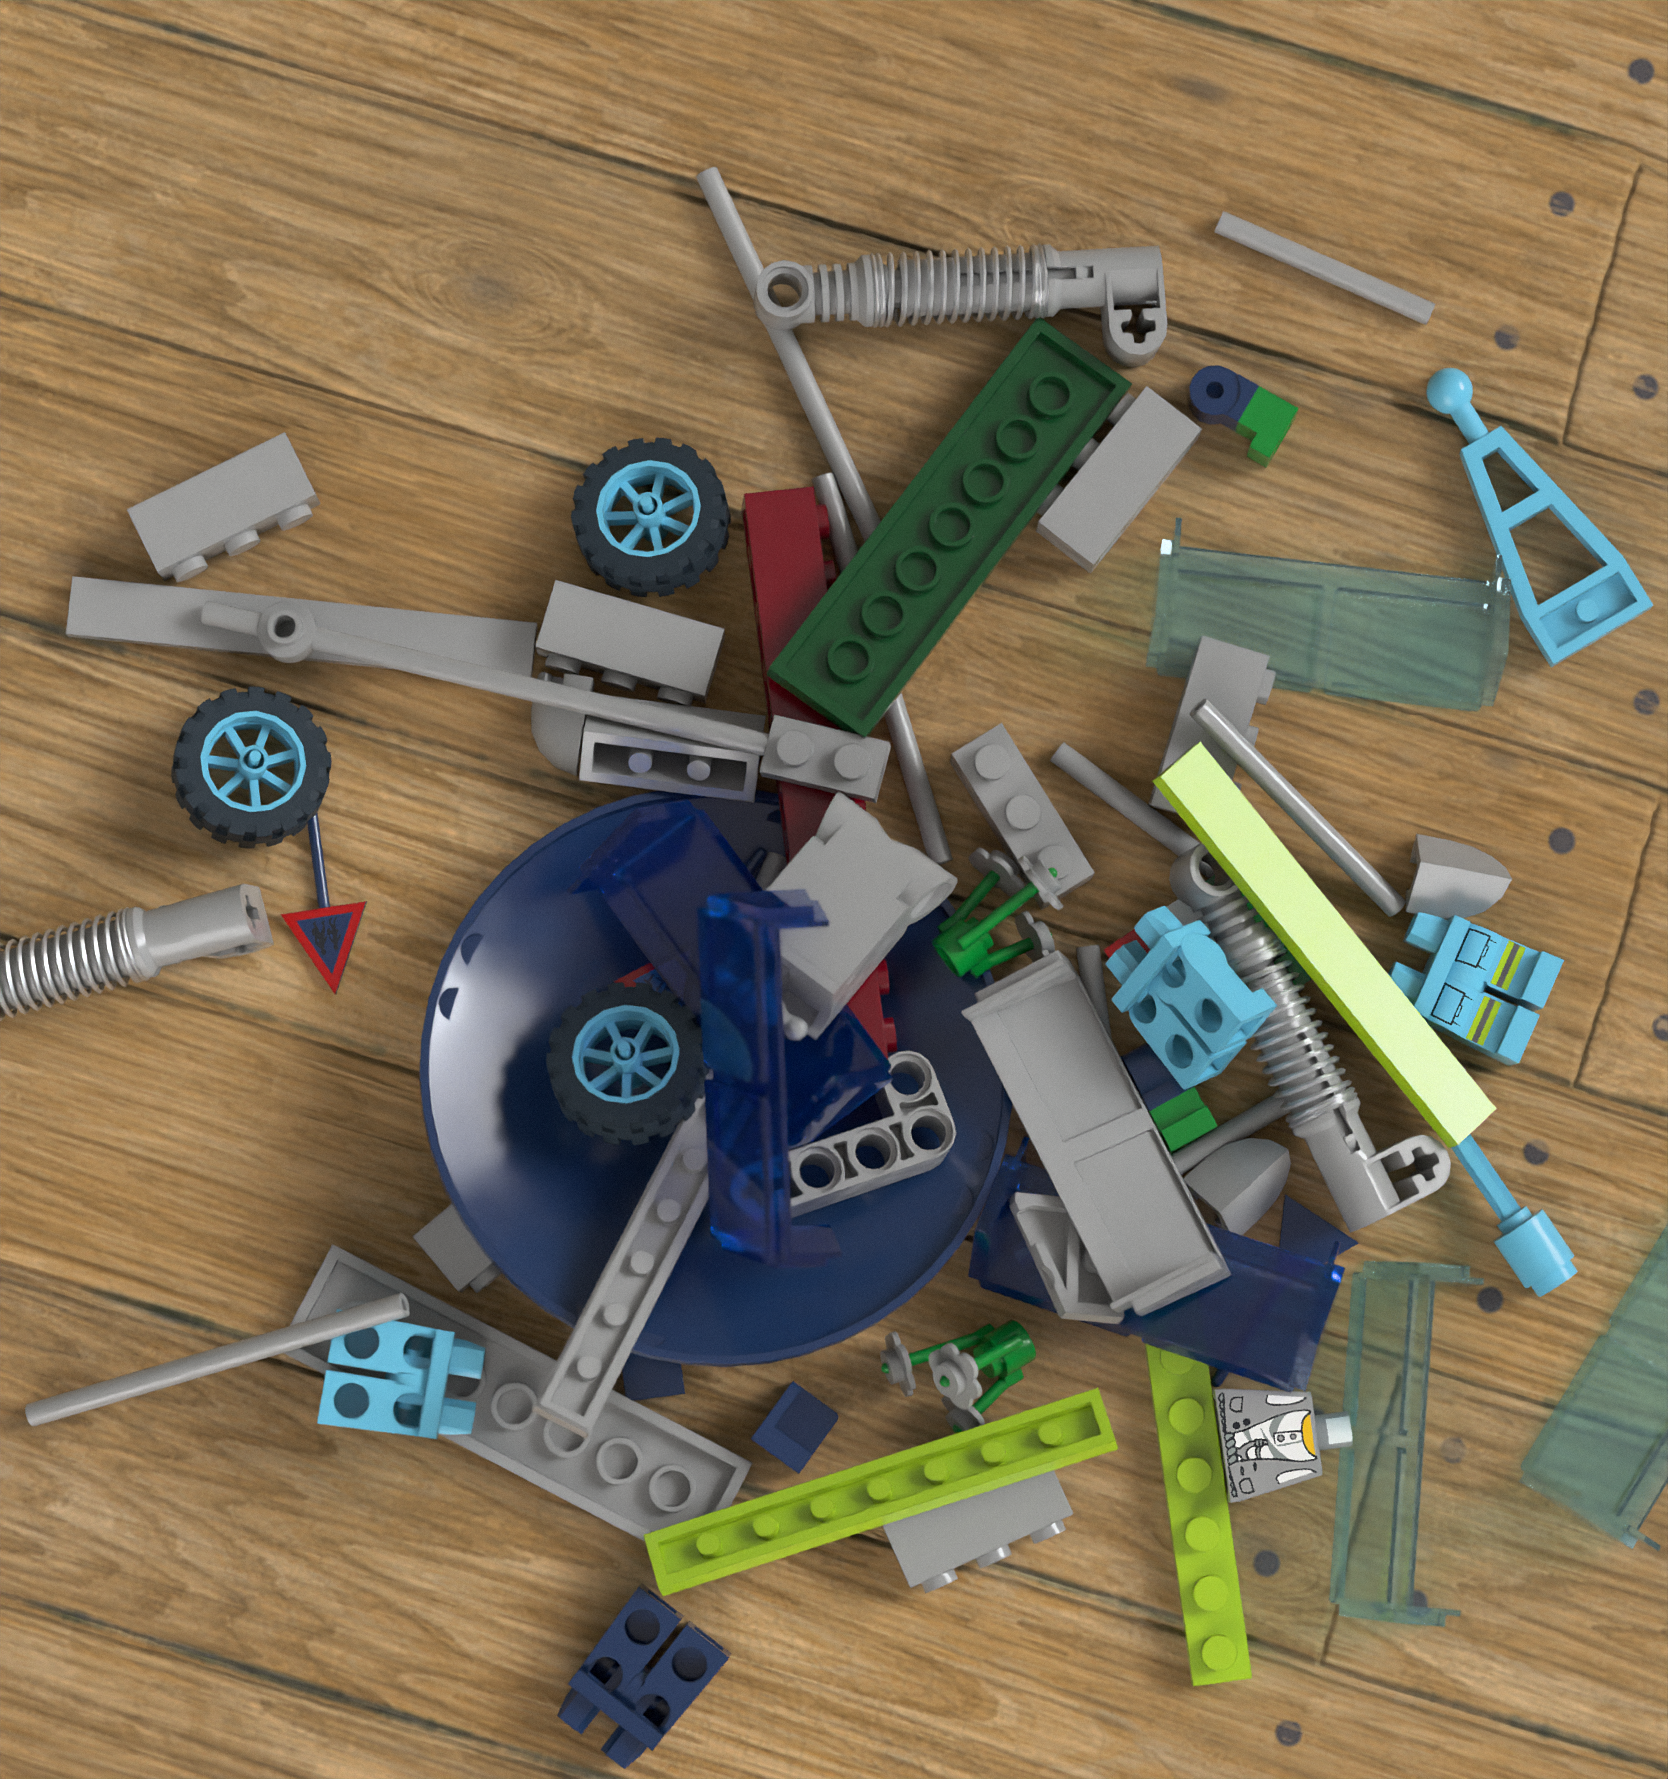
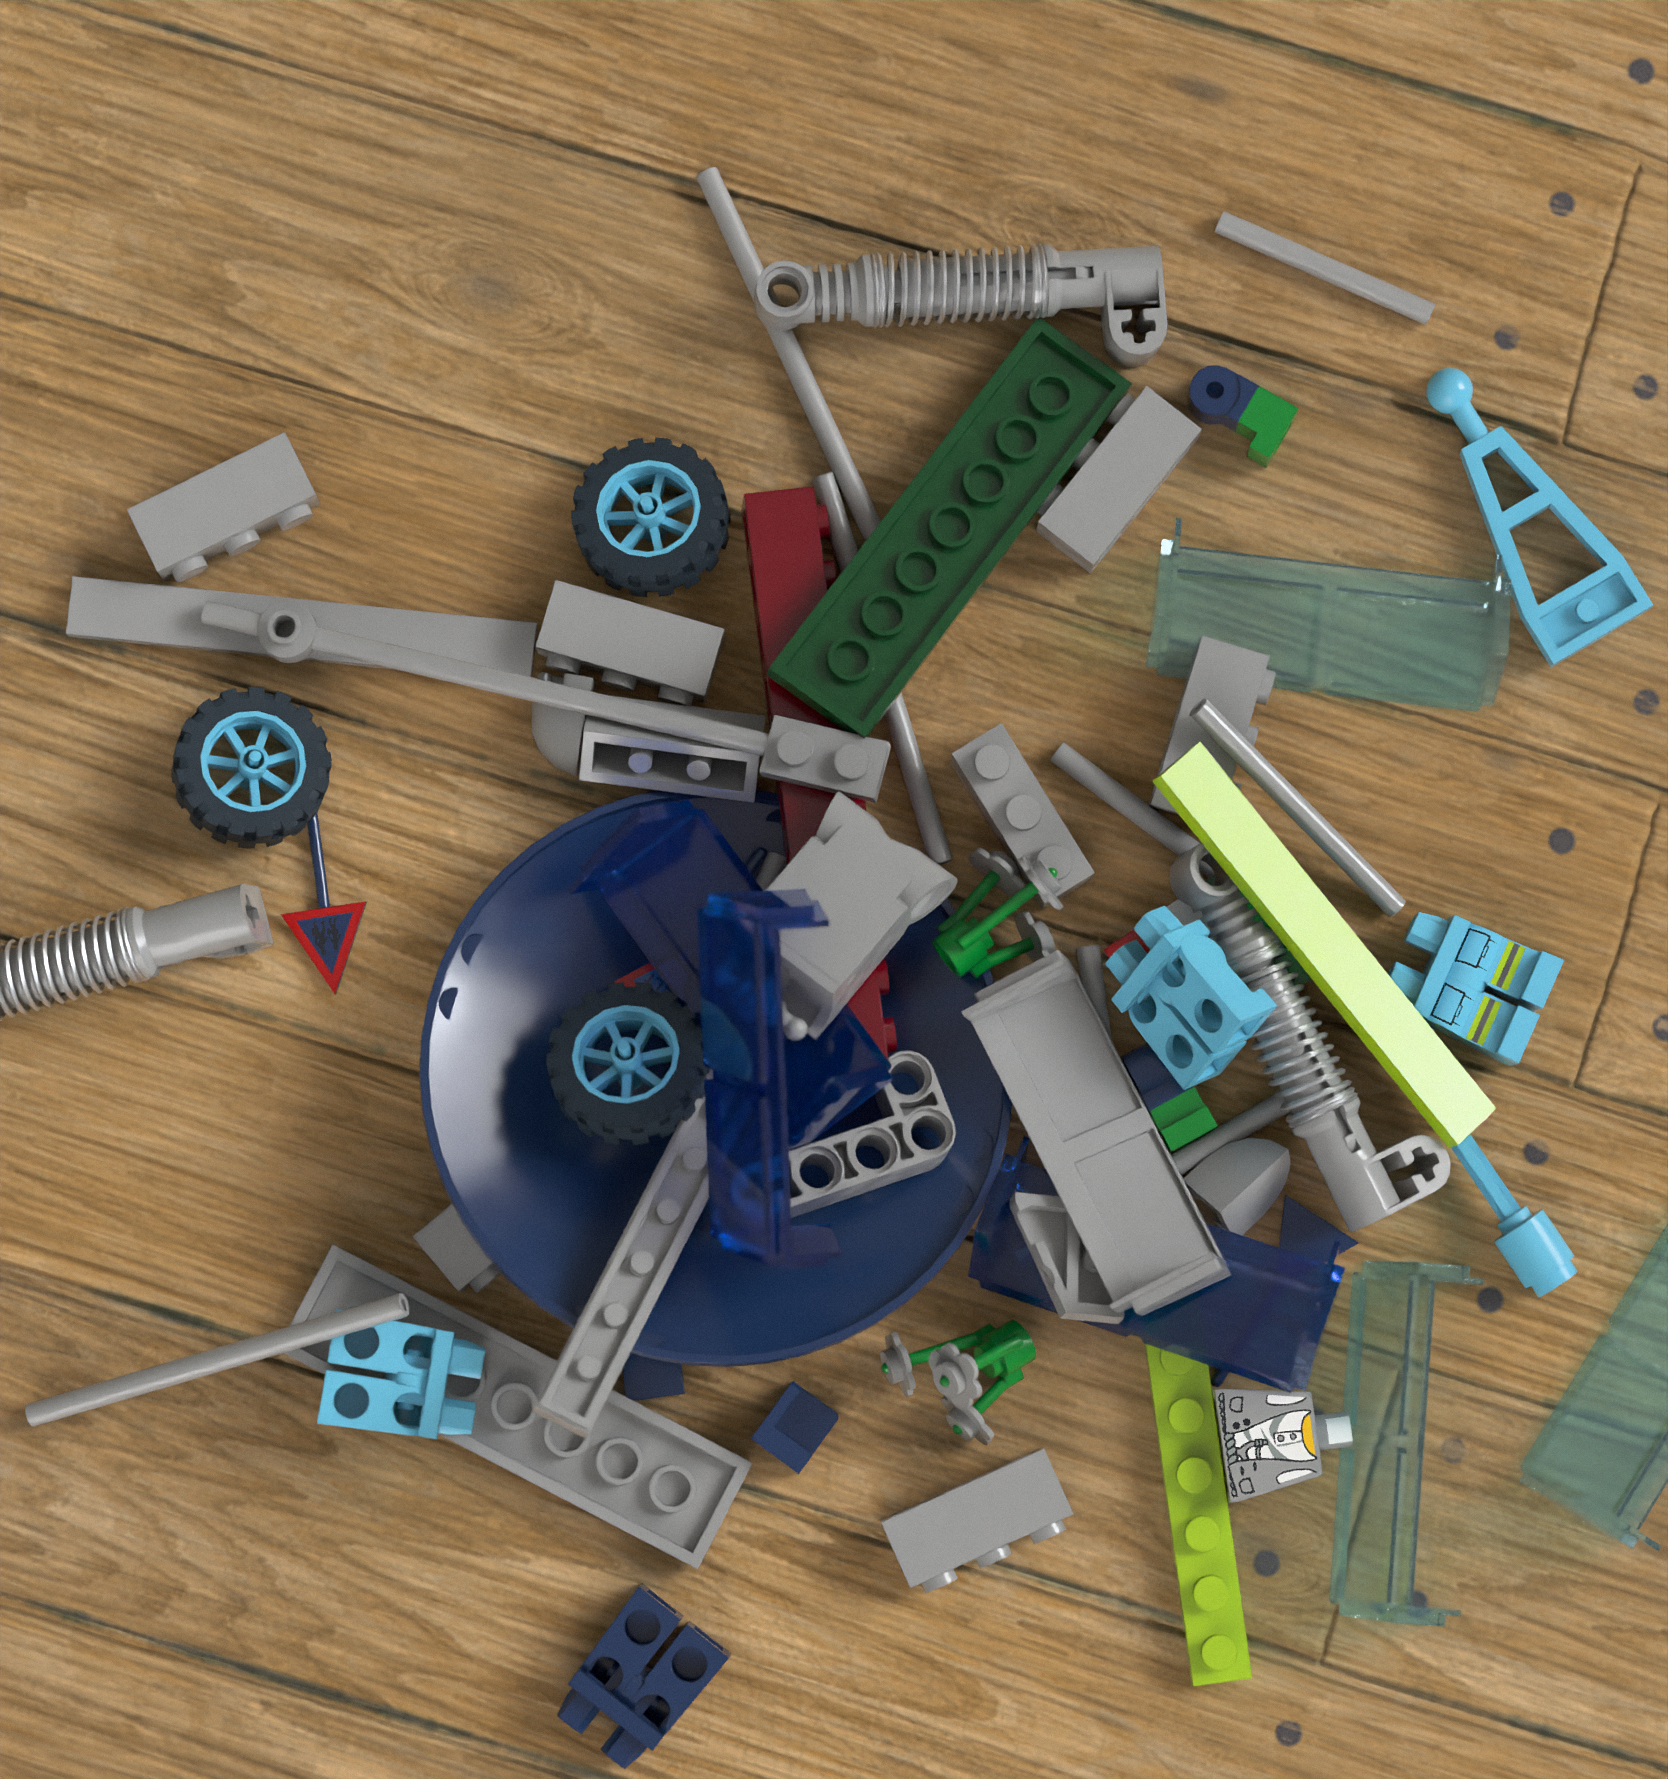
(880, 1492): lime plate -> none
(1453, 879): light grey brick -> none

